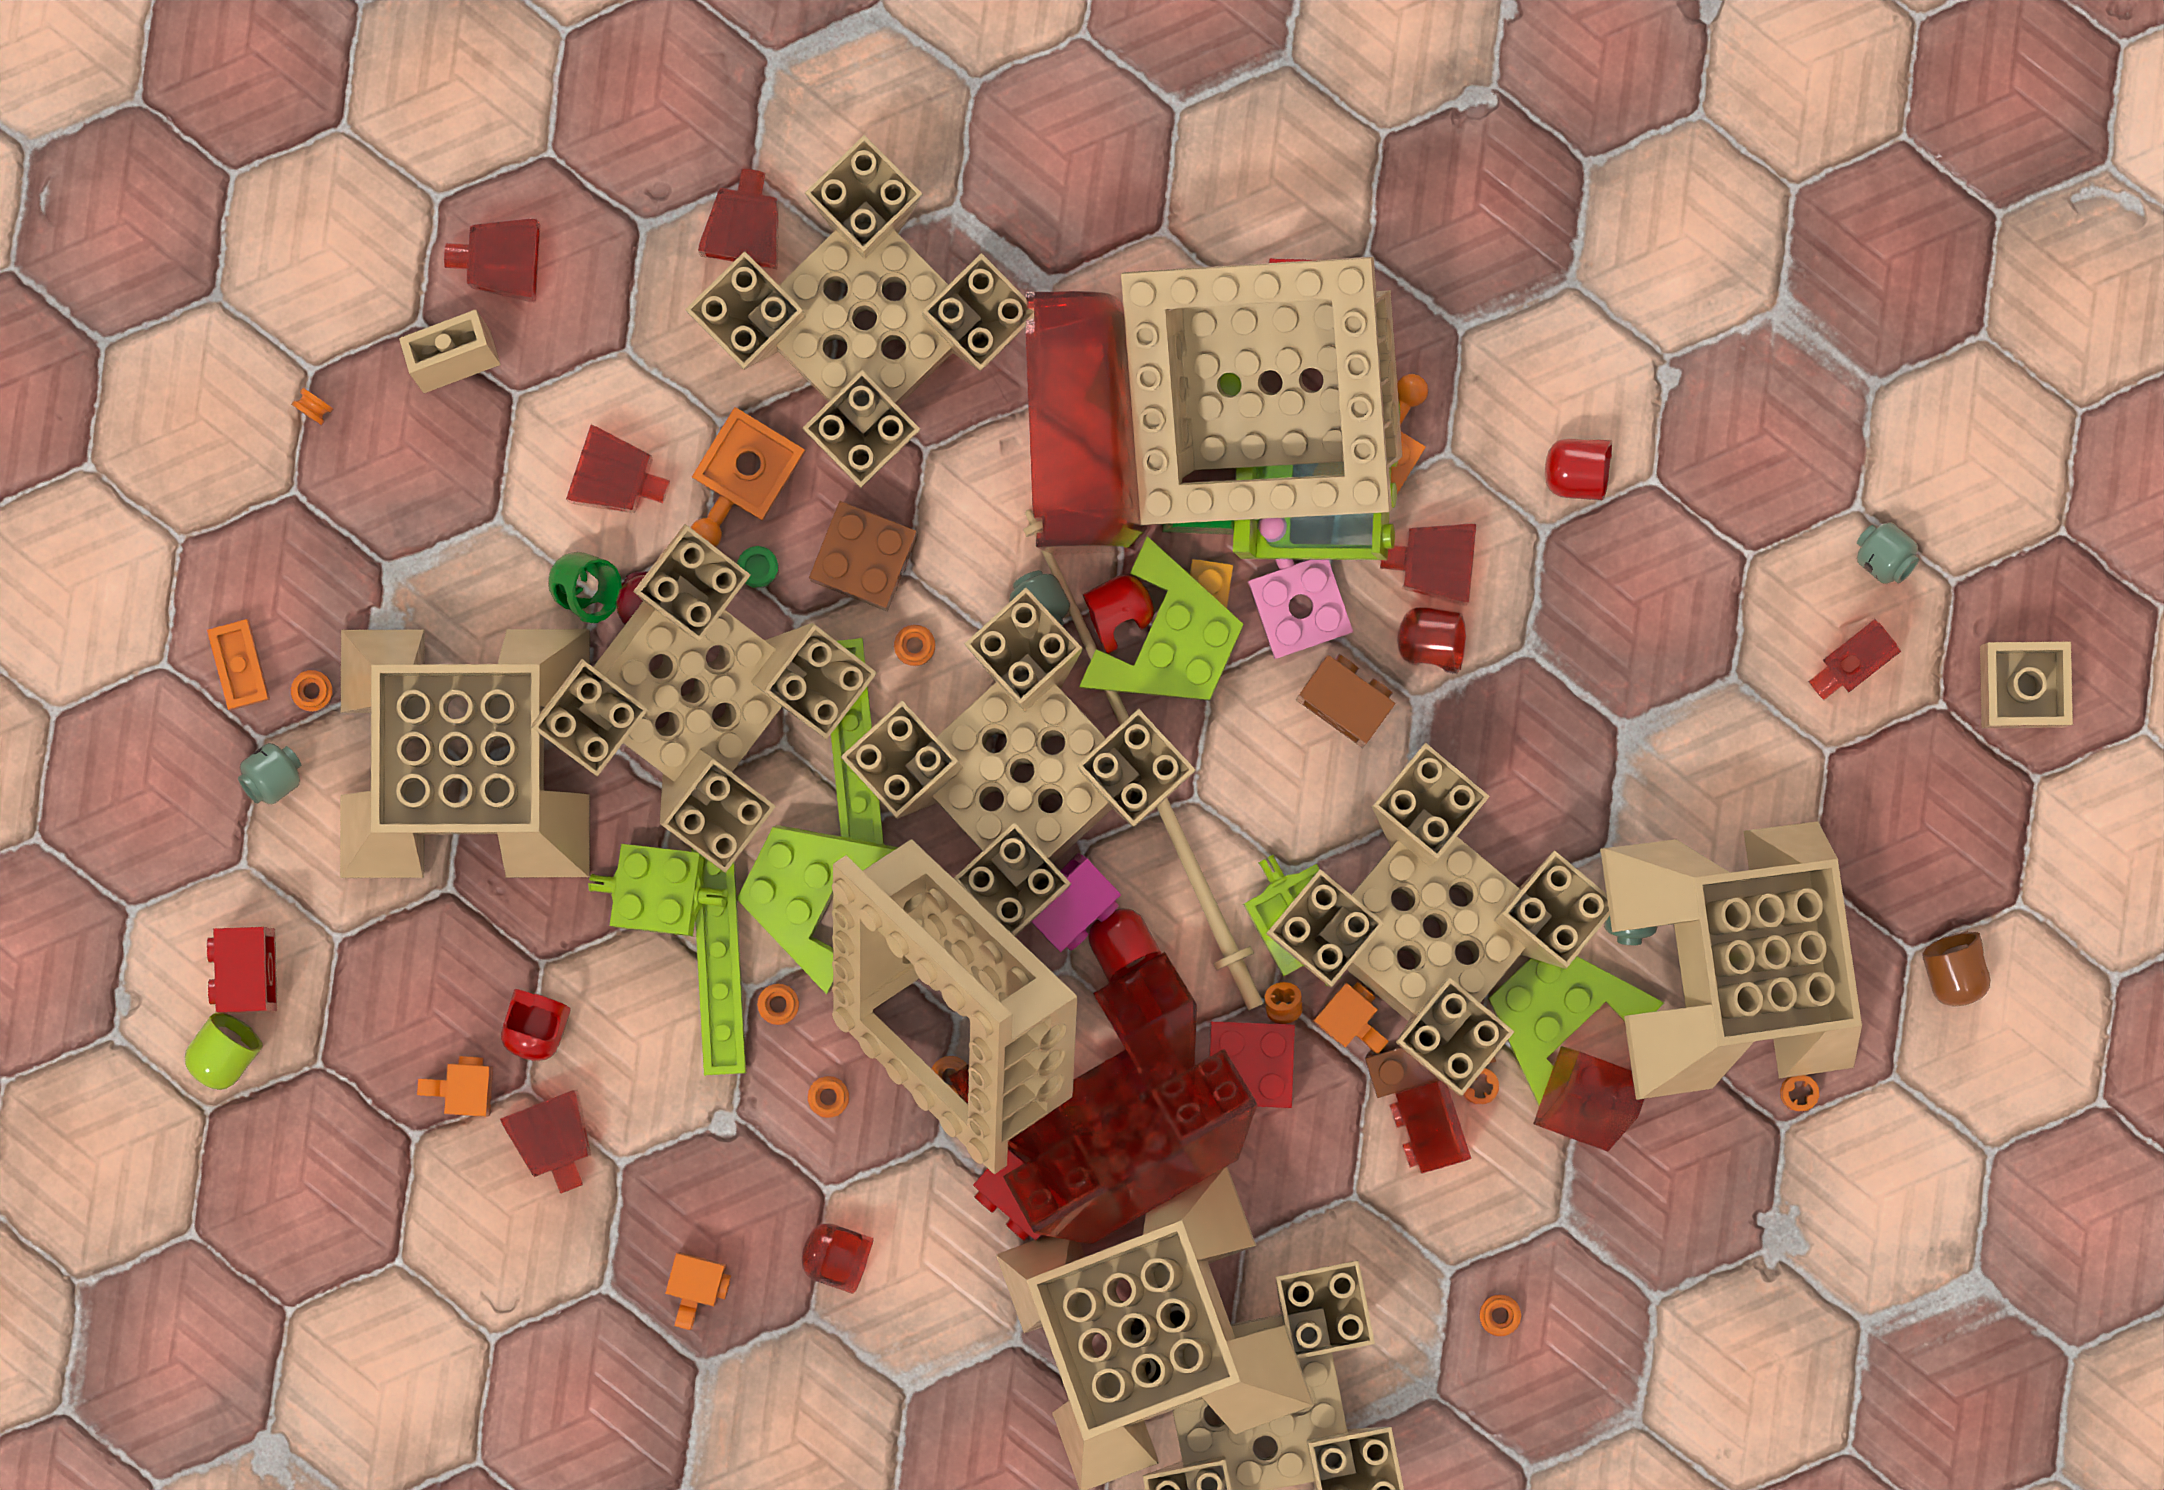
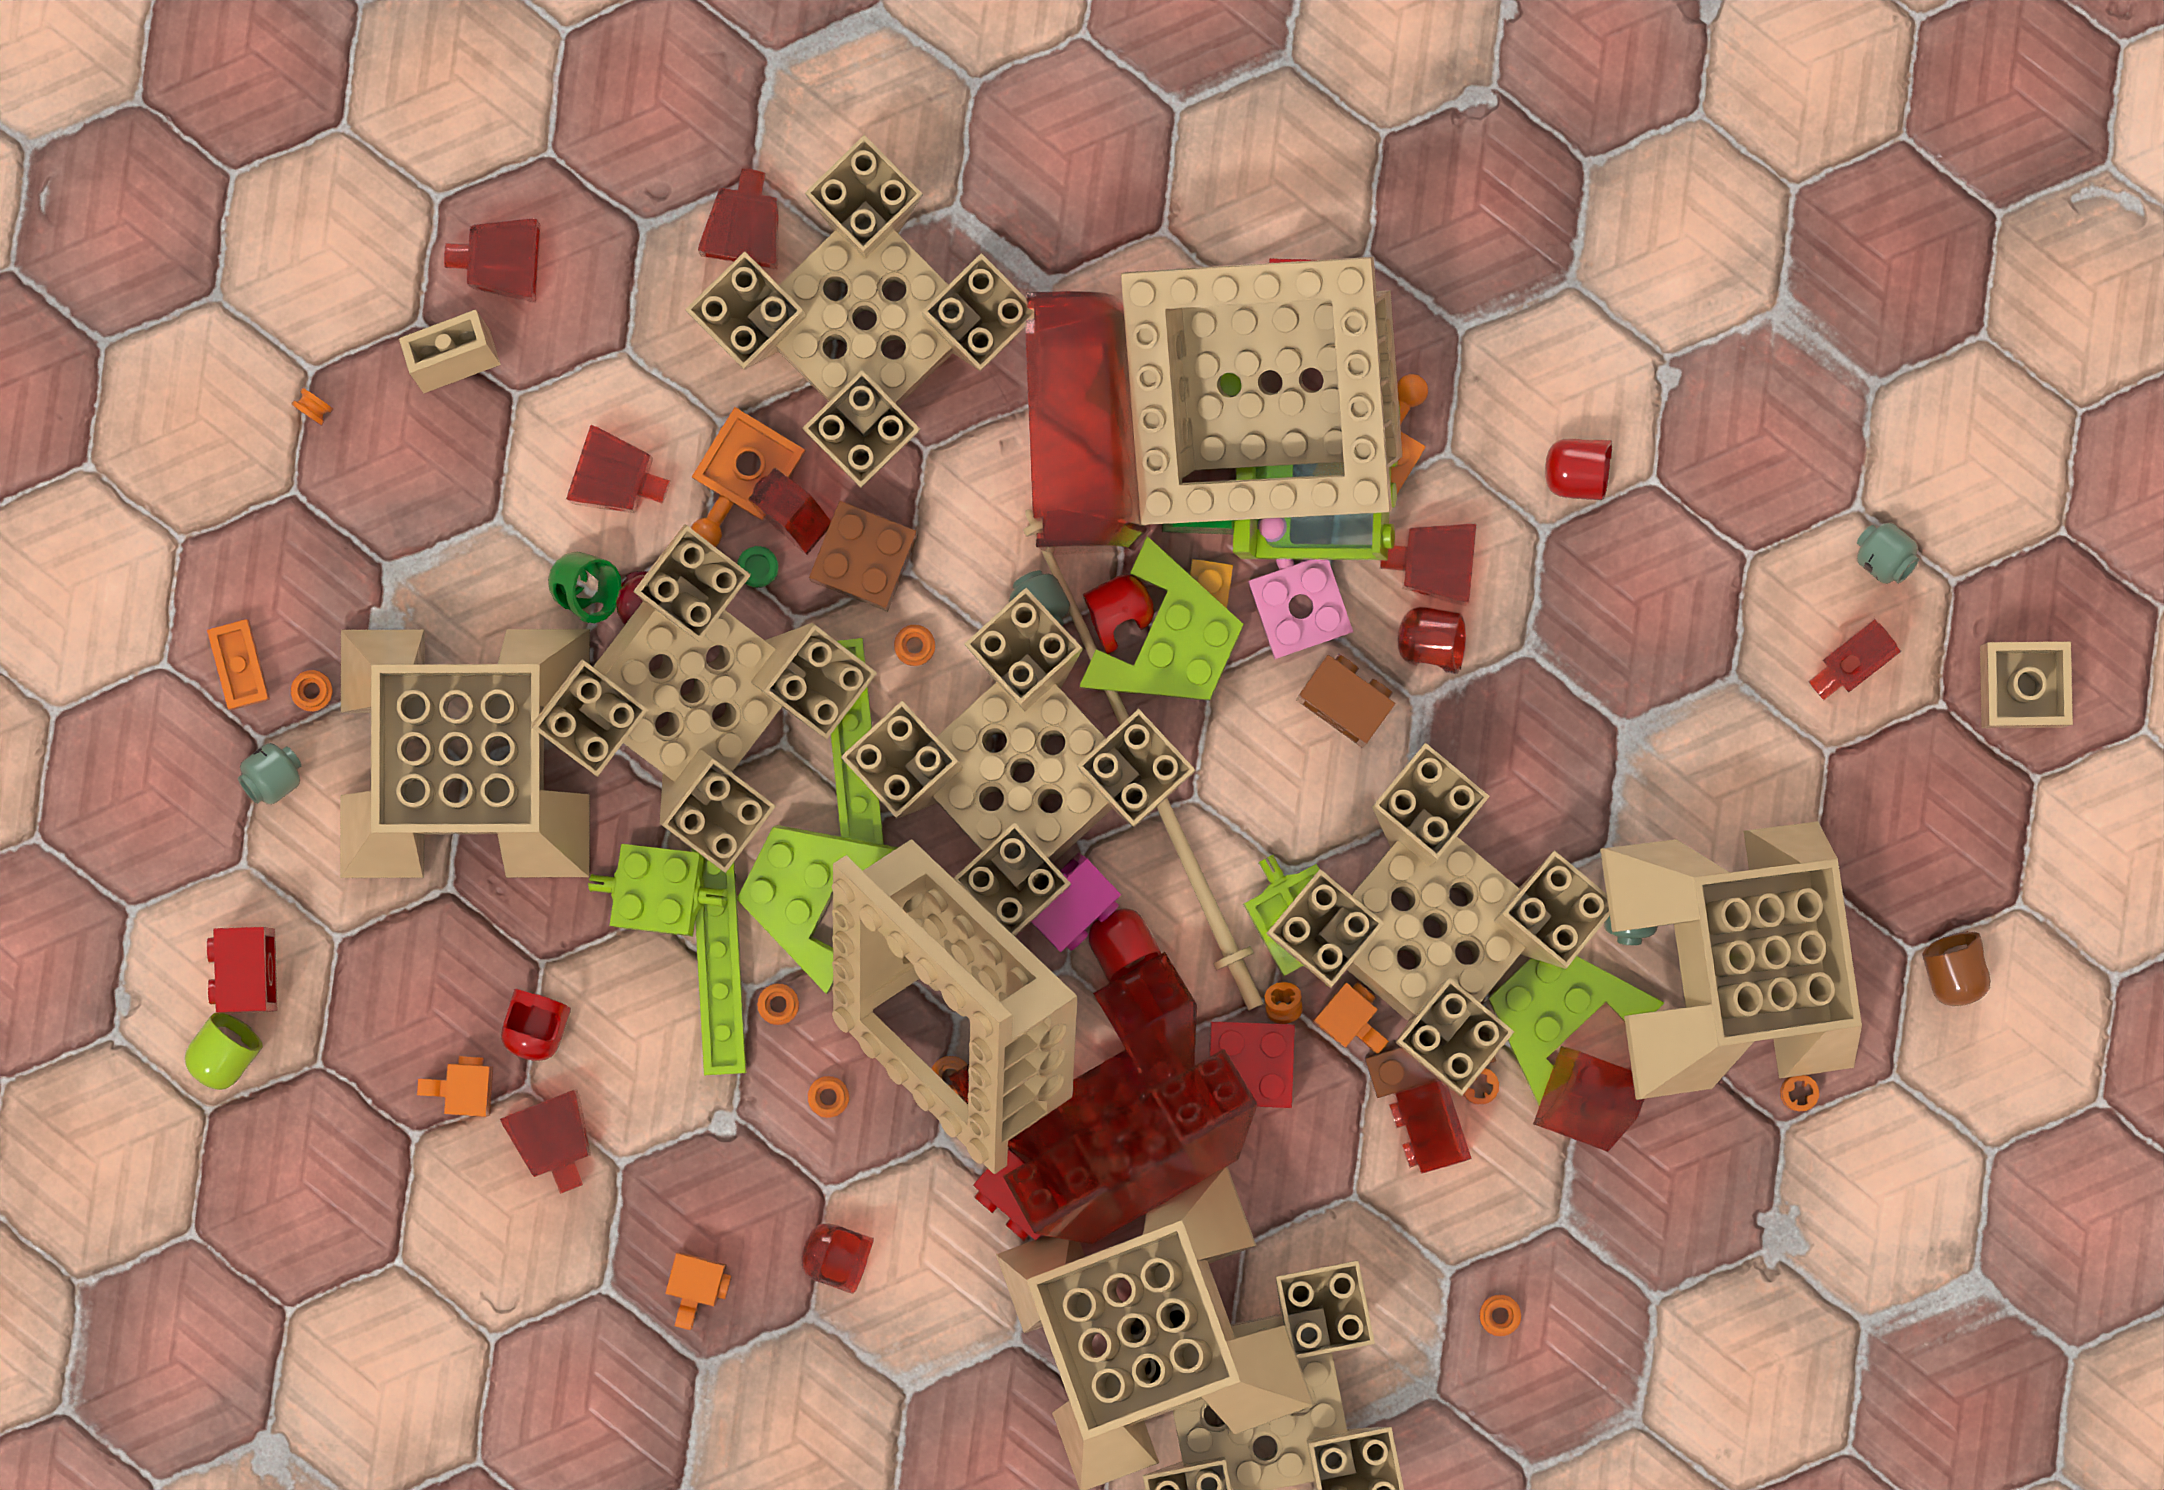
(790, 510): none -> clear red slope

